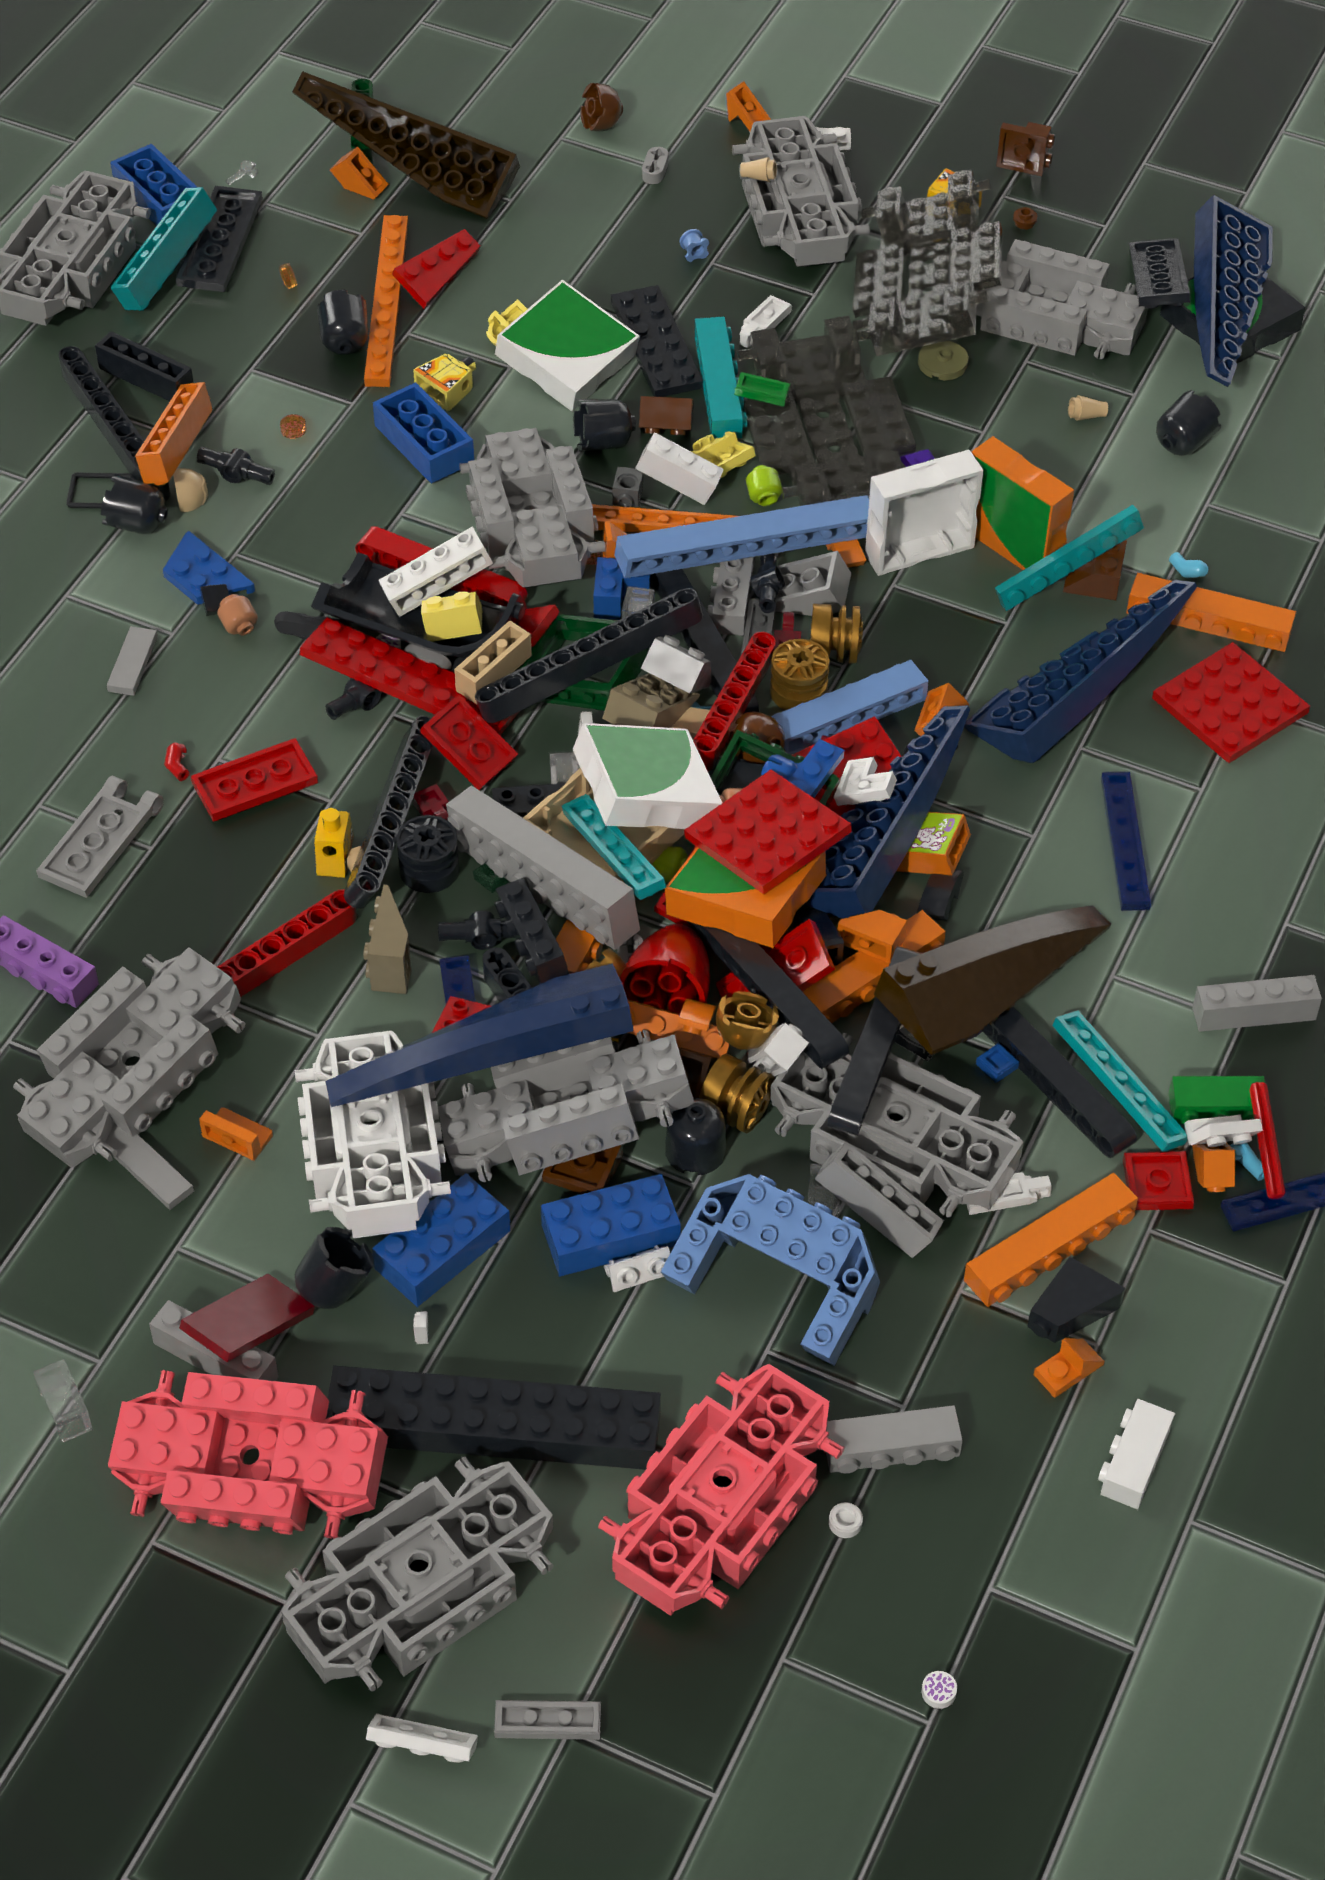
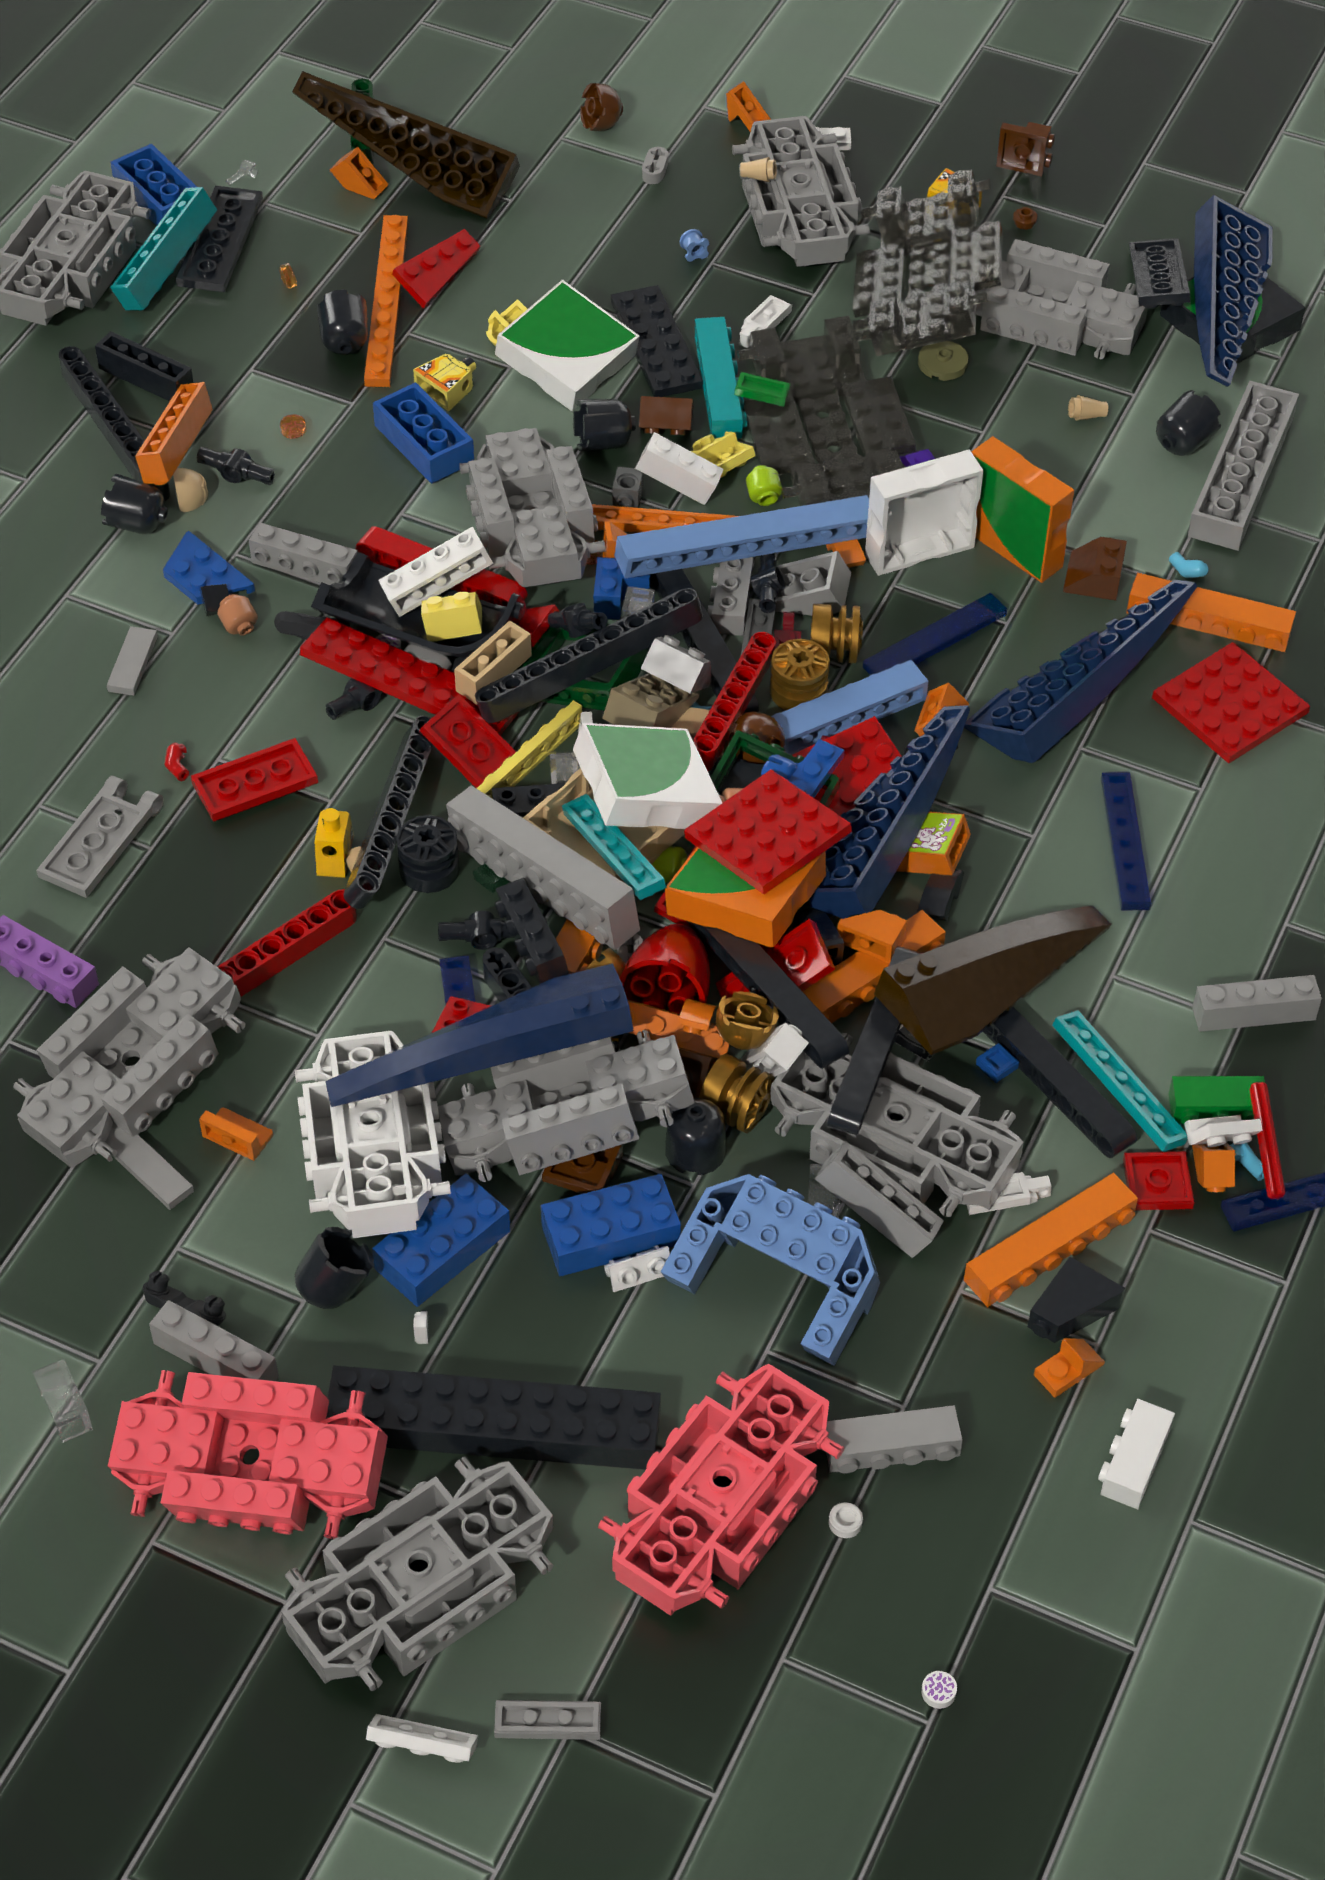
(69, 503): black piece -> none
(158, 1293): none -> black piece
(246, 1317): dark red tile -> none
(300, 554): none -> light grey brick
(389, 948): dark tan slope -> none
(431, 802): dark red plate -> none
(534, 750): none -> light yellow plate
(577, 620): none -> black pin
(862, 784): white plate -> none
(938, 635): none -> clear blue tile
(1069, 557): teal plate -> none
(1243, 465): none -> light grey brick

